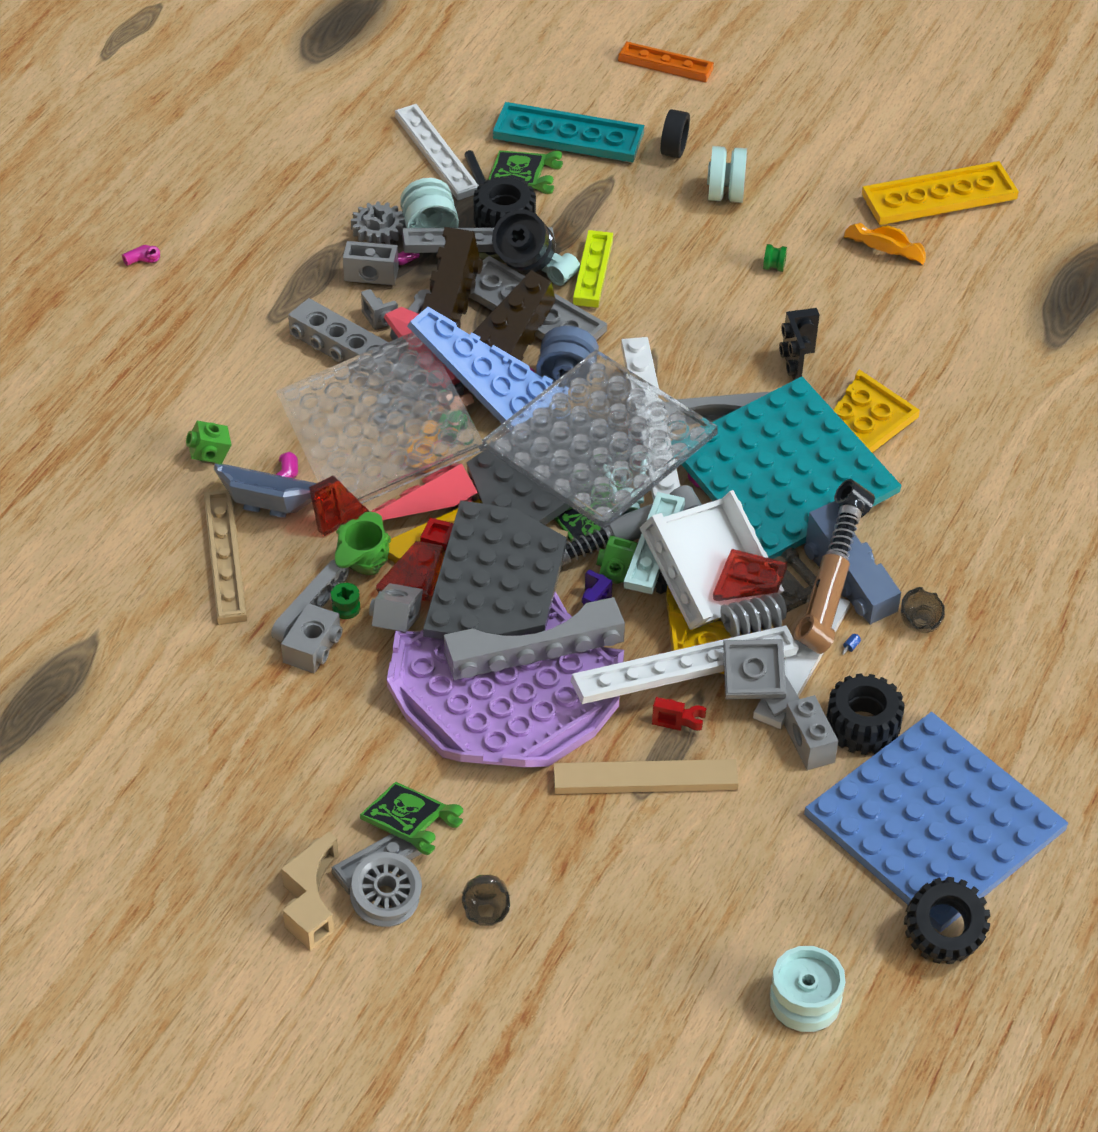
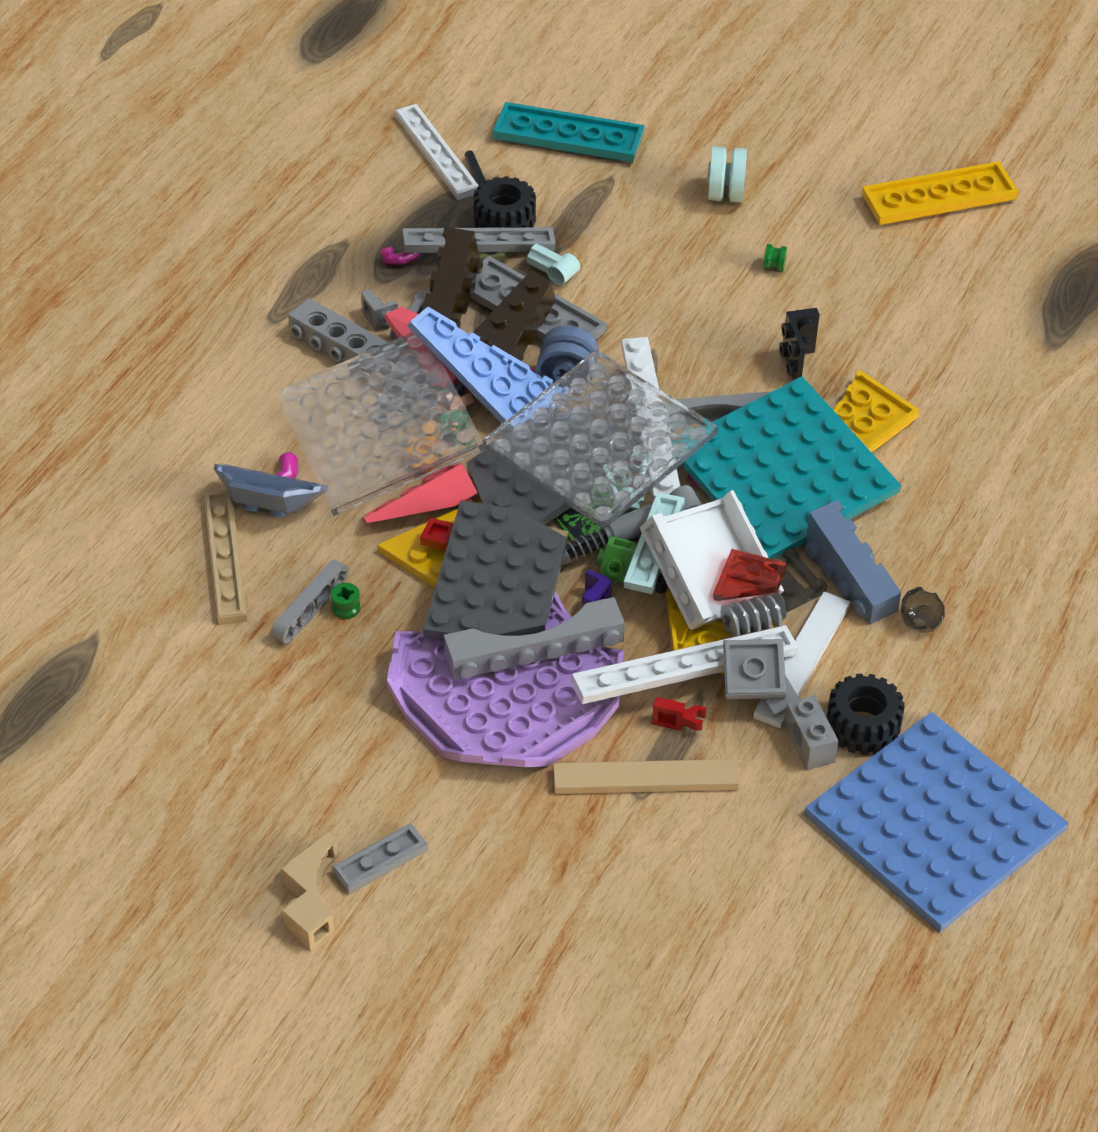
(142, 253): dark pink arm -> none
(208, 442): bright green brick -> none
(311, 638): light grey brick -> none
(334, 505): clear red wing -> none
(362, 544): bright green piece -> none
(370, 263): light grey brick -> none
(378, 223): light grey gear -> none
(396, 607): light grey brick -> none
(398, 866): light grey wheel -> none
(409, 814): bright green flag -> none
(416, 569): clear red wing -> none
(428, 205): light aqua wheel -> none
(486, 900): clear smoke hair -> none
(523, 241): black wheel -> none
(527, 168): bright green flag -> none
(593, 269): neon yellow plate -> none
(666, 61): orange tile -> none
(675, 133): black tyre -> none
(807, 988): light aqua wheel -> none
(816, 626): piece -> none
(851, 643): blue piece -> none
(887, 240): light orange piece -> none
(965, 902): black tyre -> none

